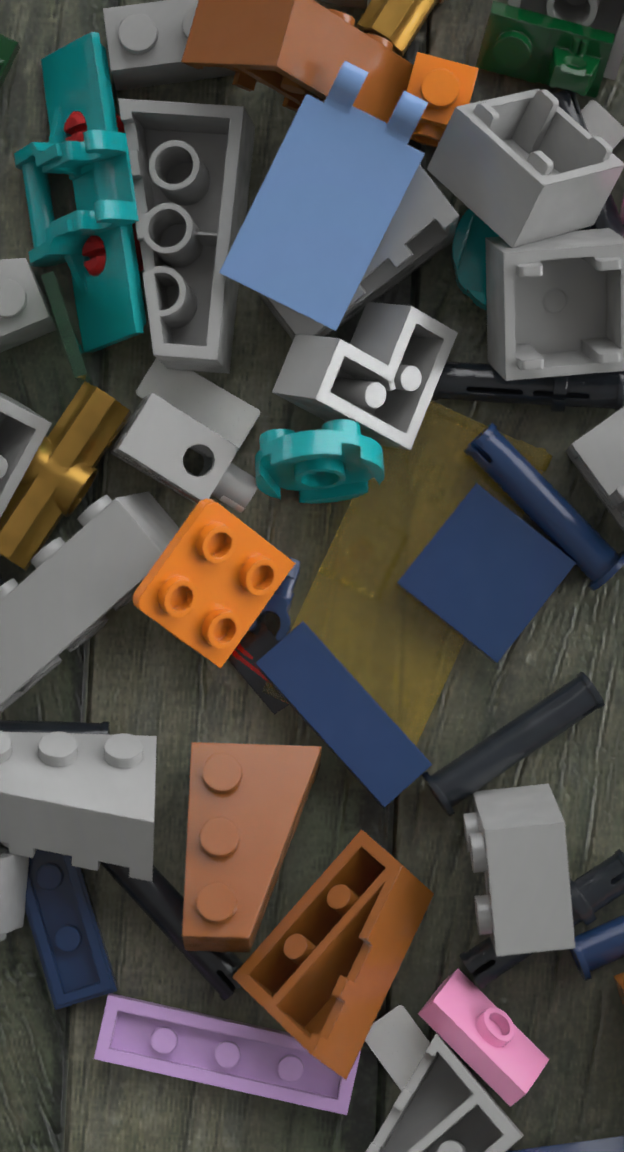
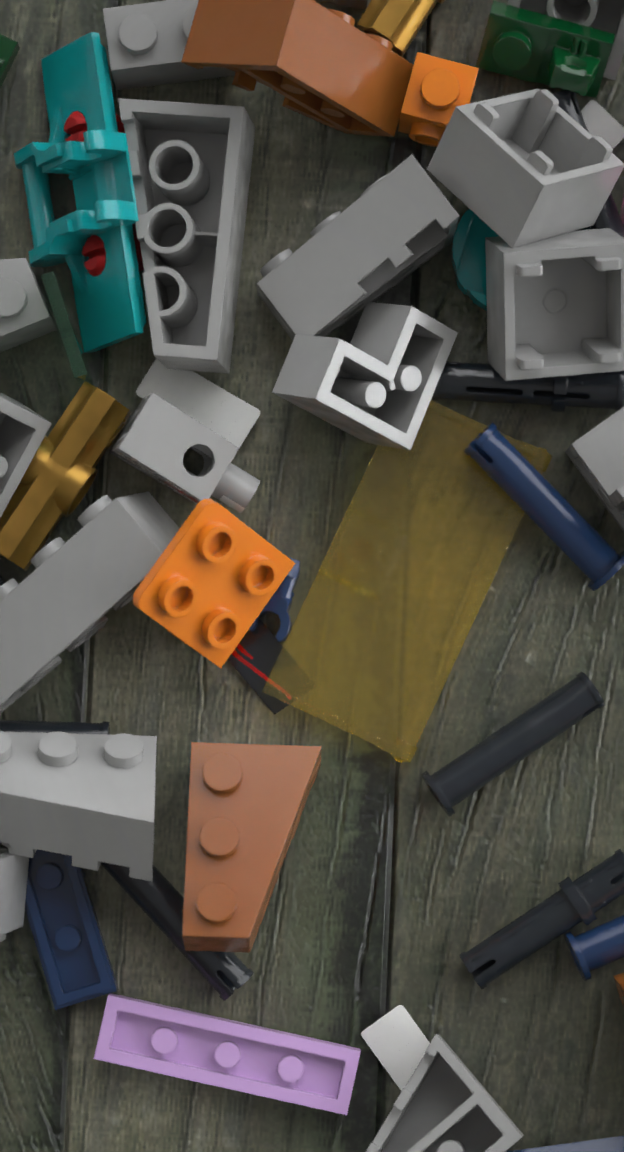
(319, 463): teal plate -> none
(326, 201): medium blue tile -> none
(338, 952): dark orange wedge -> none
(343, 714): dark blue tile -> none
(484, 1037): bright pink plate -> none
(485, 573): dark blue tile -> none
(523, 852): light grey brick -> none

